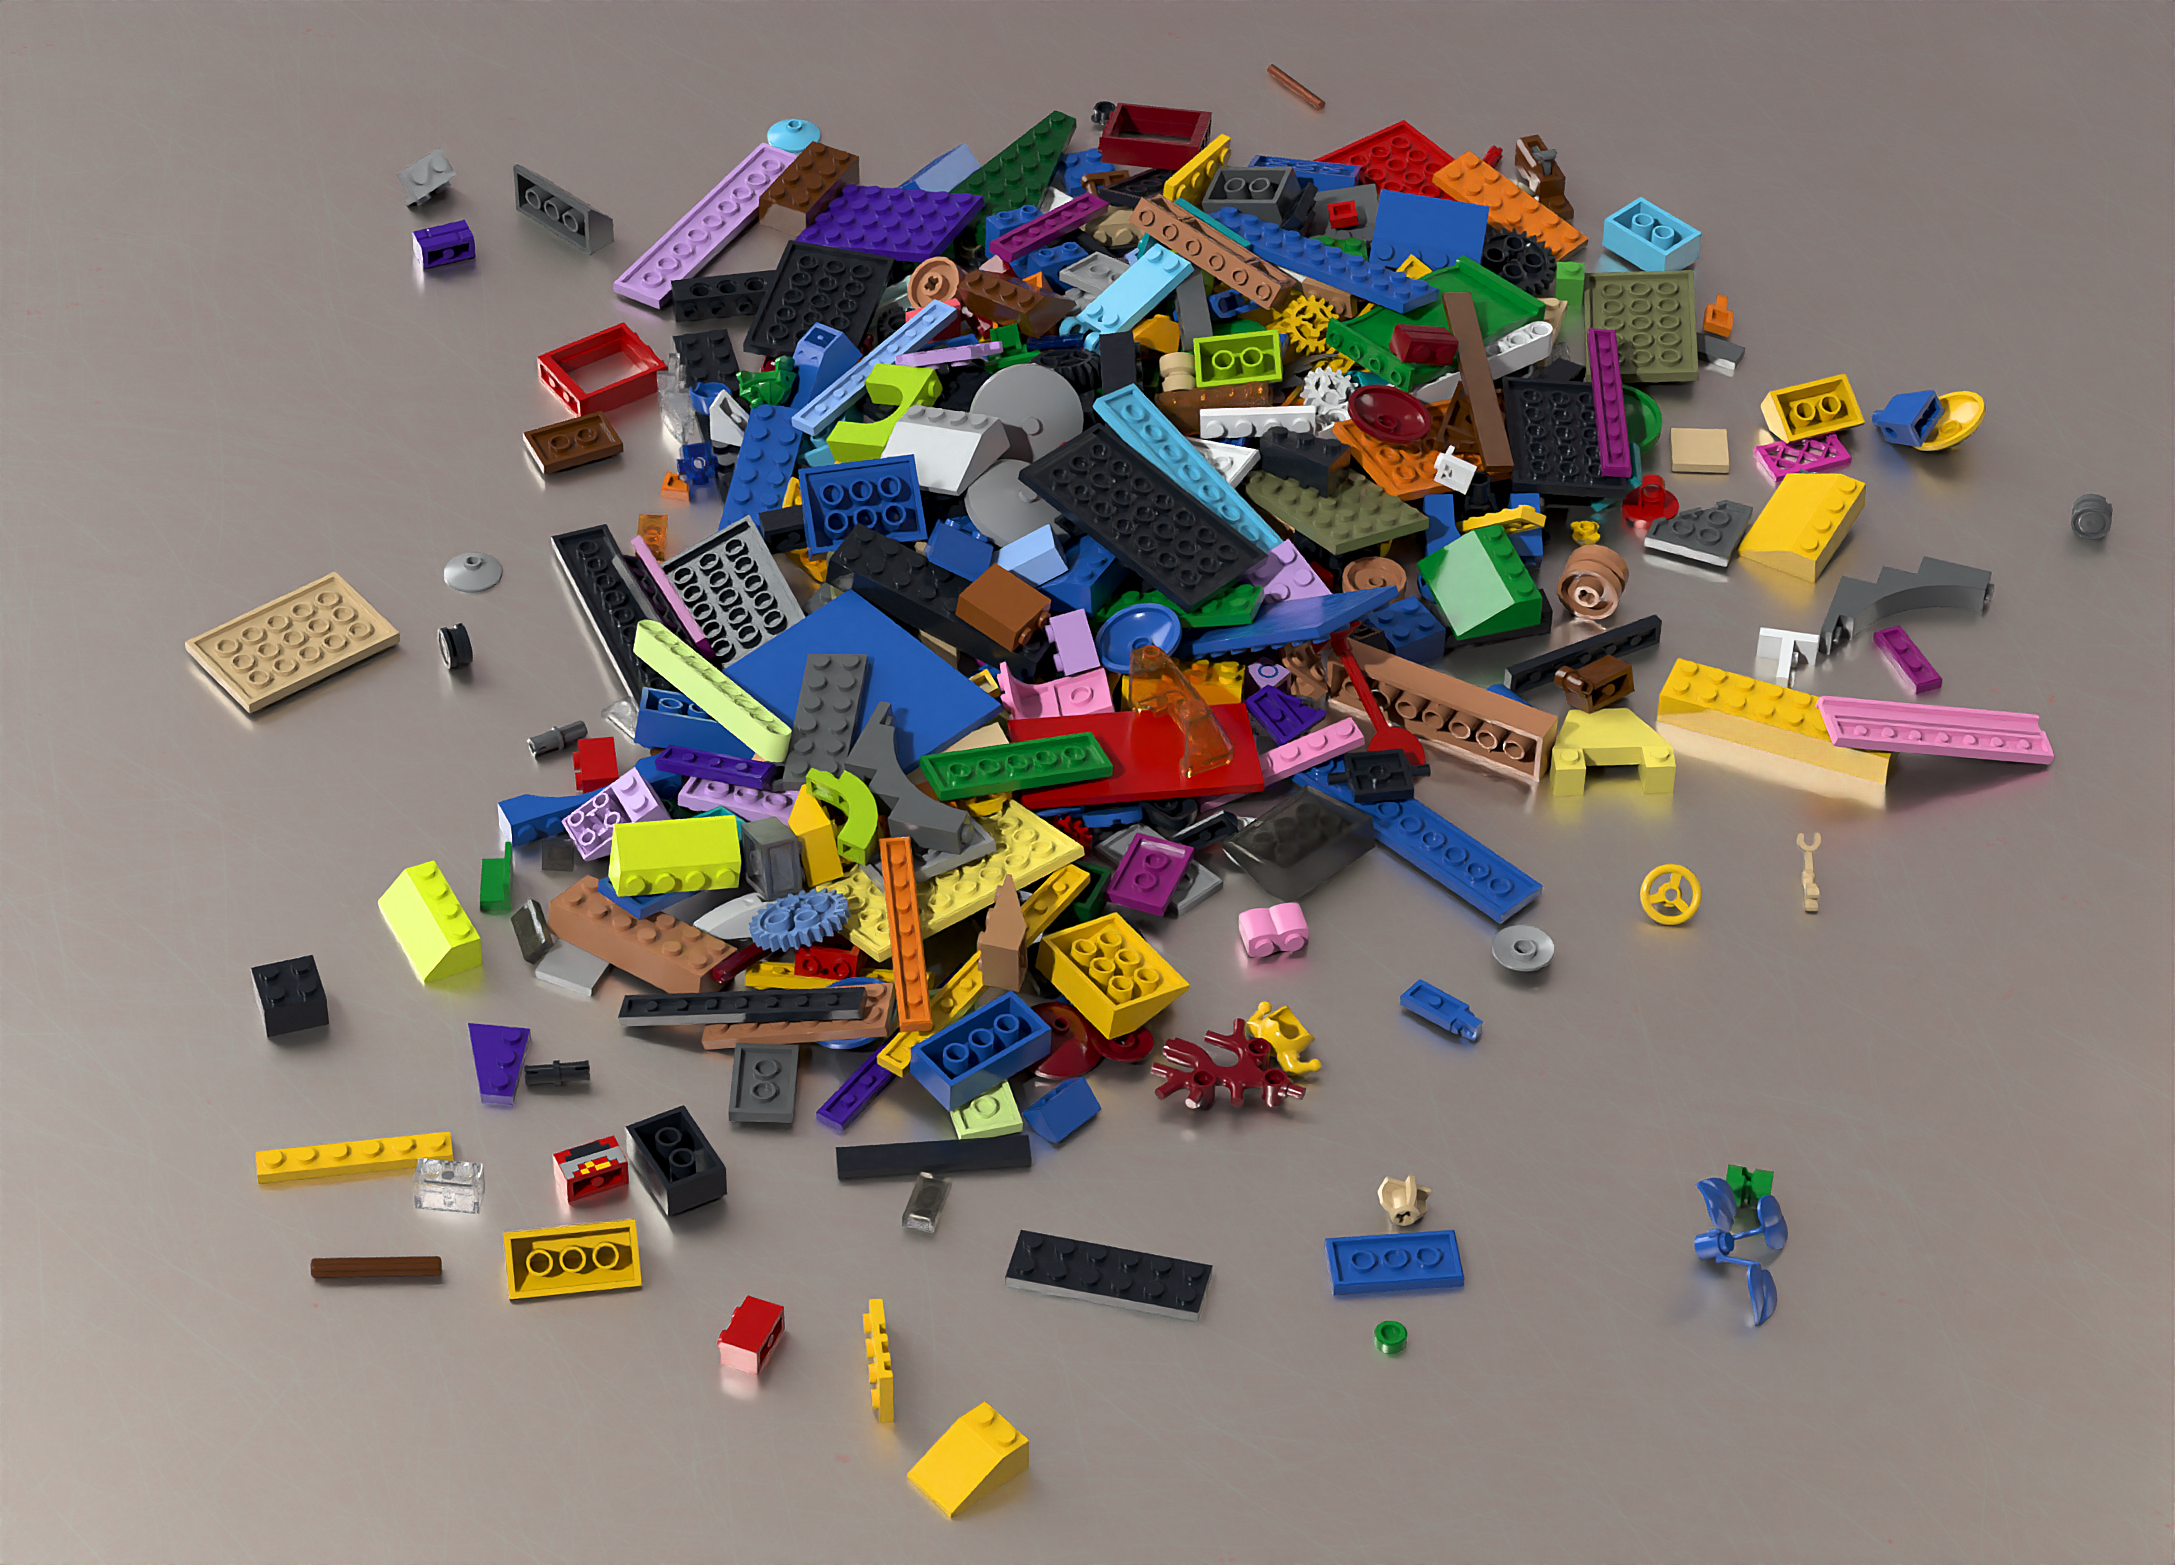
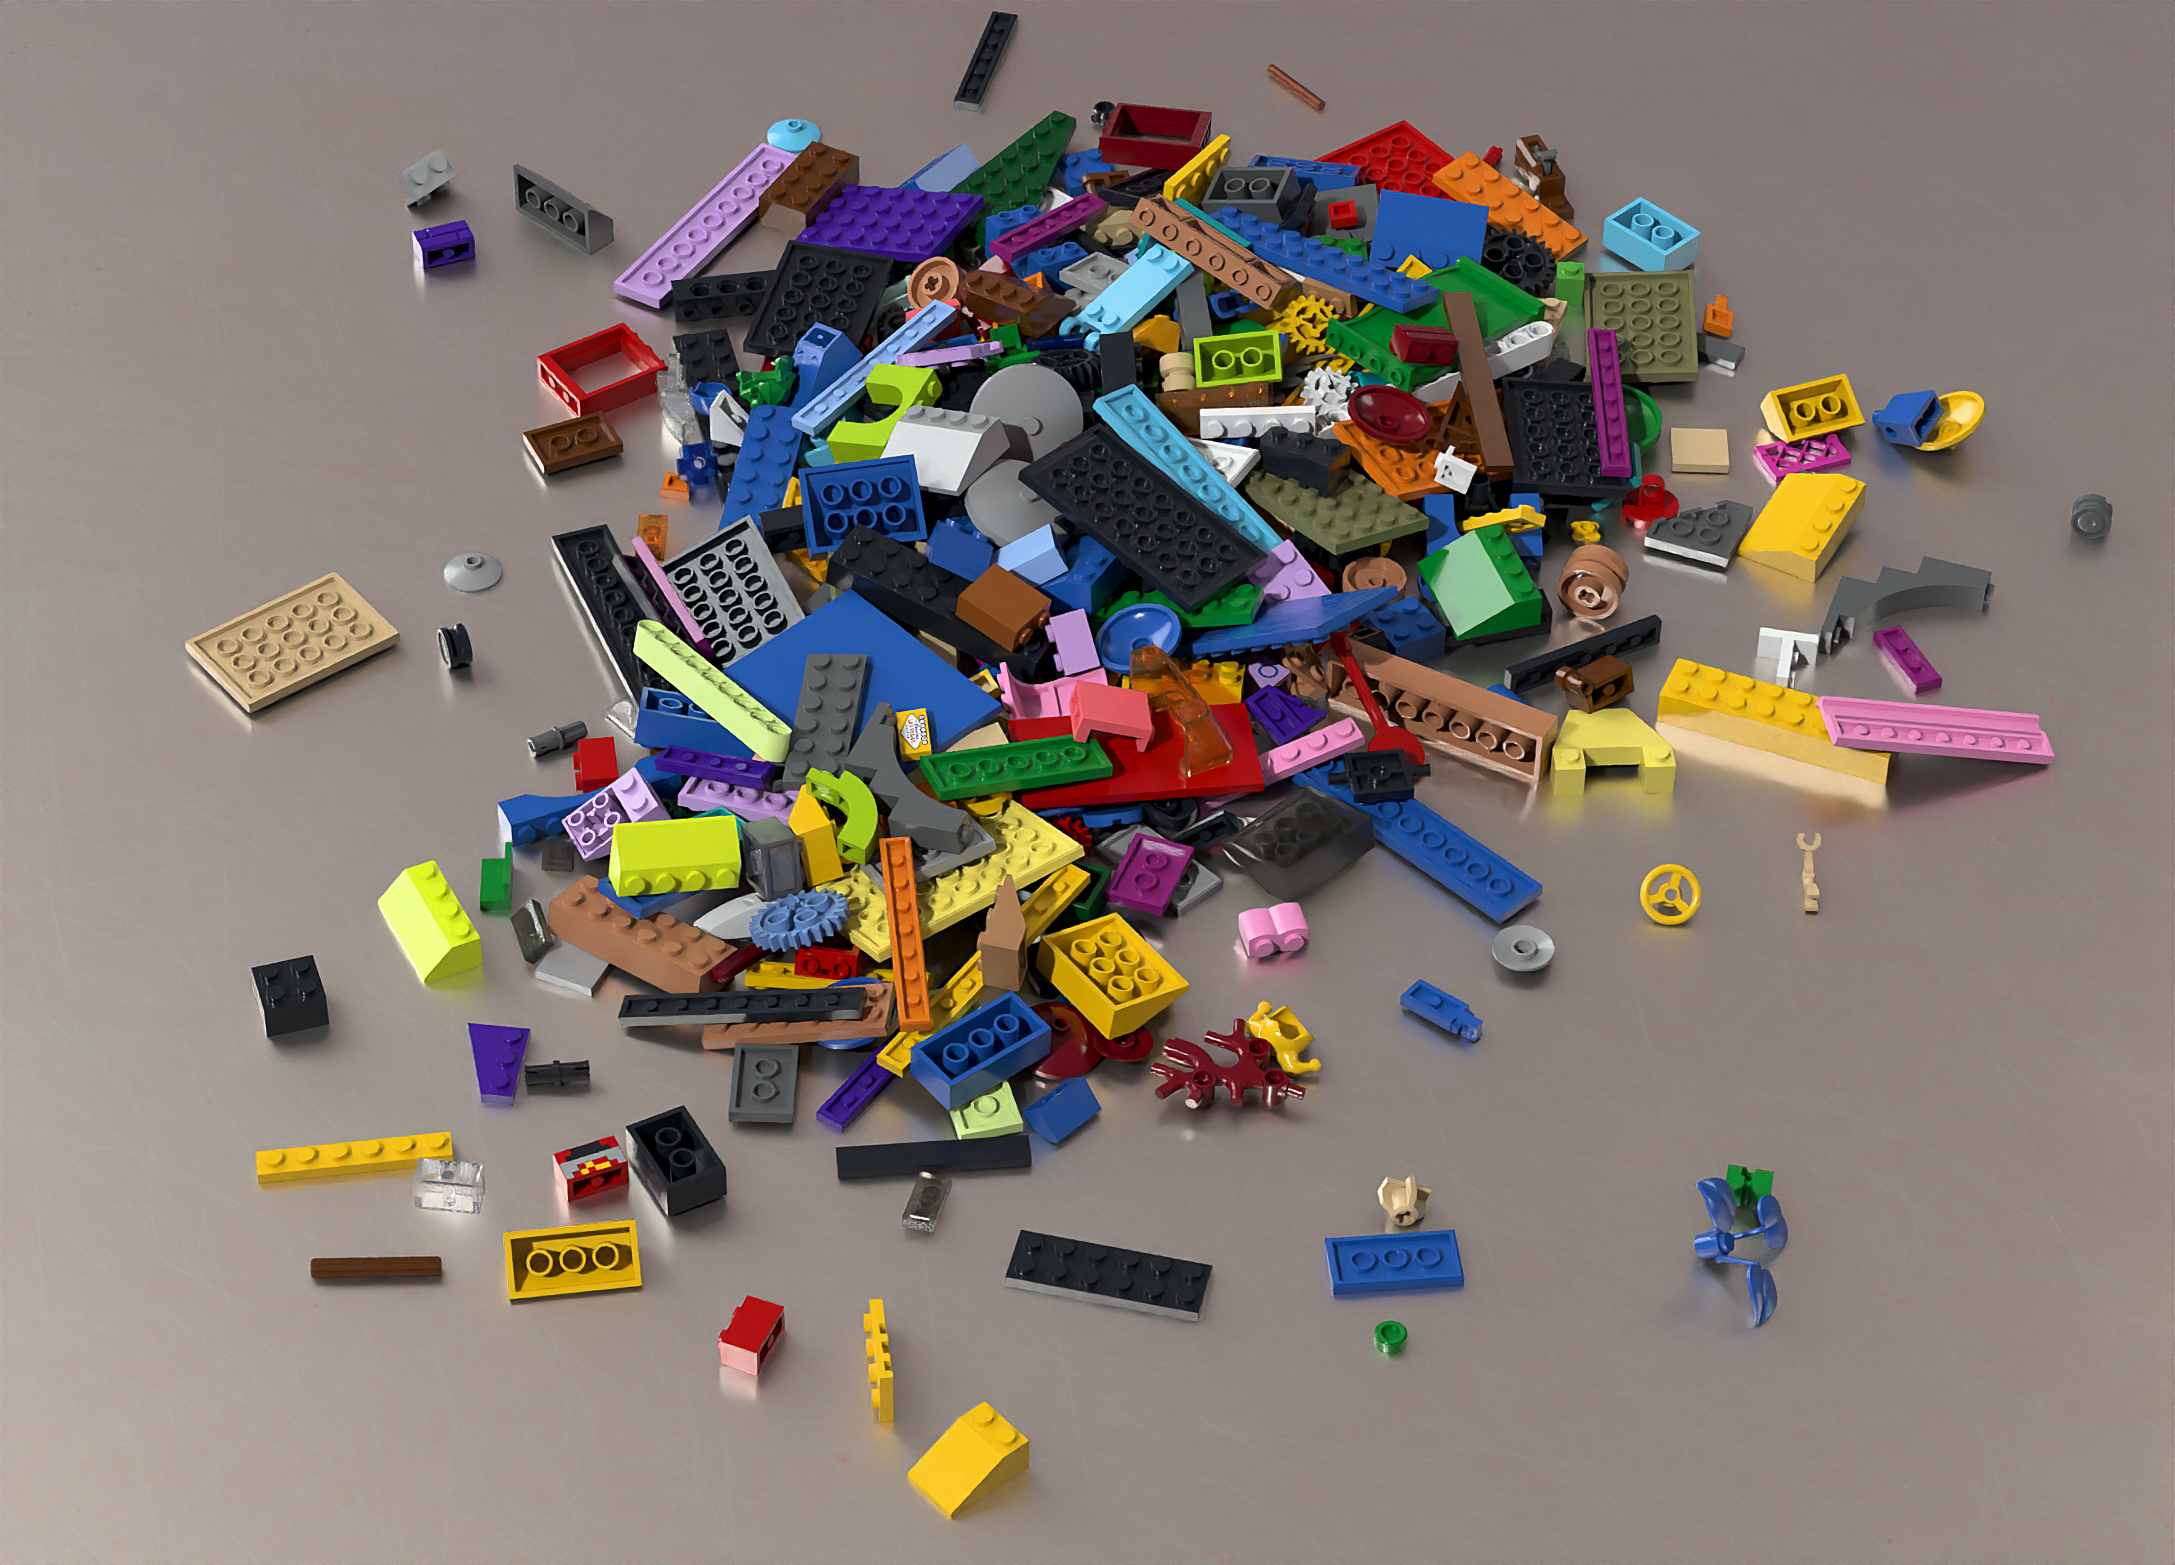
(913, 734): none -> tile
(985, 61): none -> black tile
(1111, 711): none -> coral panel

